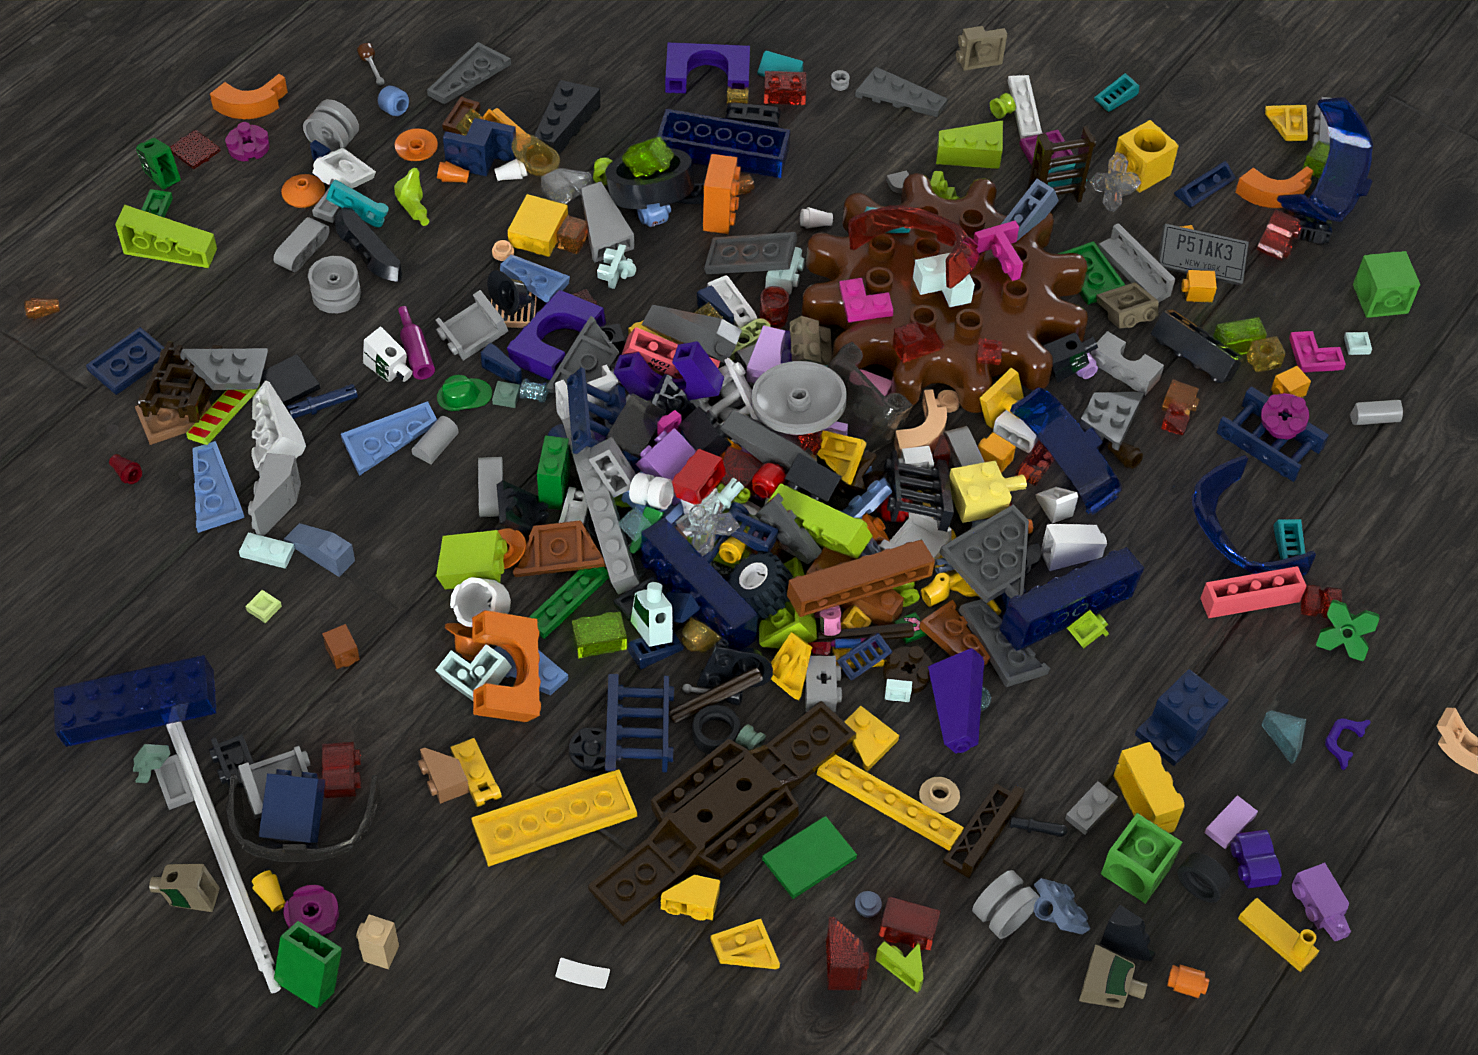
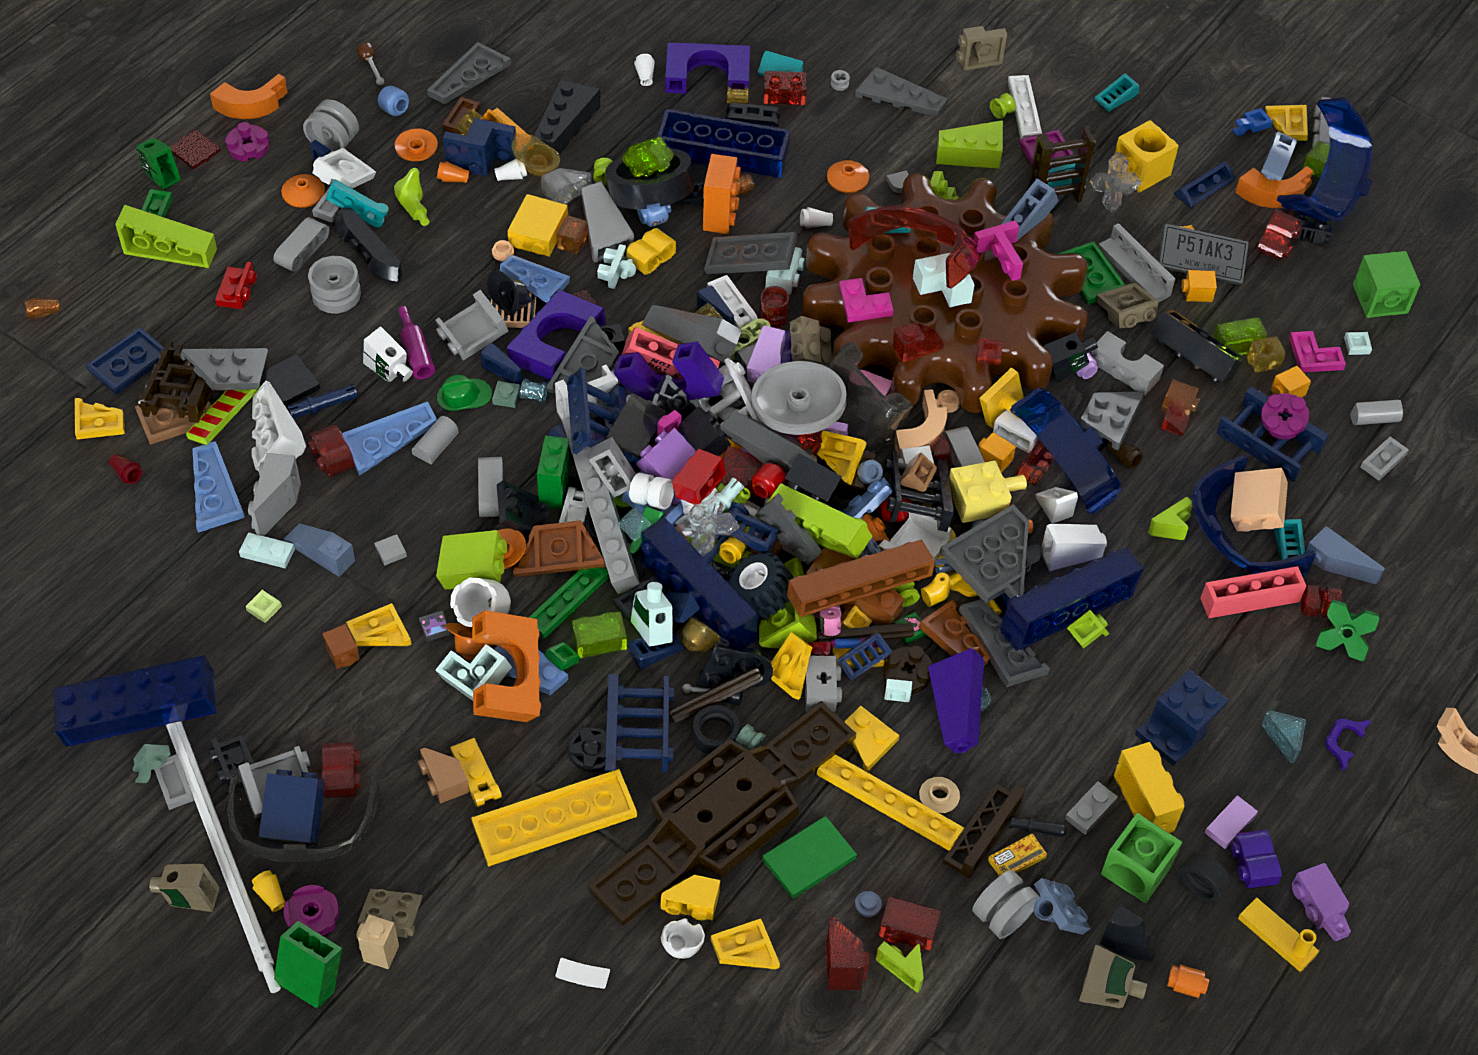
(97, 420): none -> yellow wing
(236, 287): none -> red bracket
(331, 449): none -> clear red brick
(379, 628): none -> yellow wing
(390, 549): none -> light grey tile
(394, 907): none -> dark tan hinge
(434, 626): none -> dark grey tile
(562, 656): none -> green tile
(645, 68): none -> white cone
(651, 250): none -> yellow brick
(682, 938): none -> white hair
(848, 176): none -> orange dish
(869, 471): none -> sand blue tile
(918, 473): none -> medium nougat slope
(1018, 856): none -> tile
(1172, 521): none -> lime slope
(1254, 120): none -> blue plate
(1259, 499): none -> light nougat brick
(1278, 156): none -> sand blue slope
(1341, 557): none -> sand blue slope
(1384, 458): none -> light grey plate

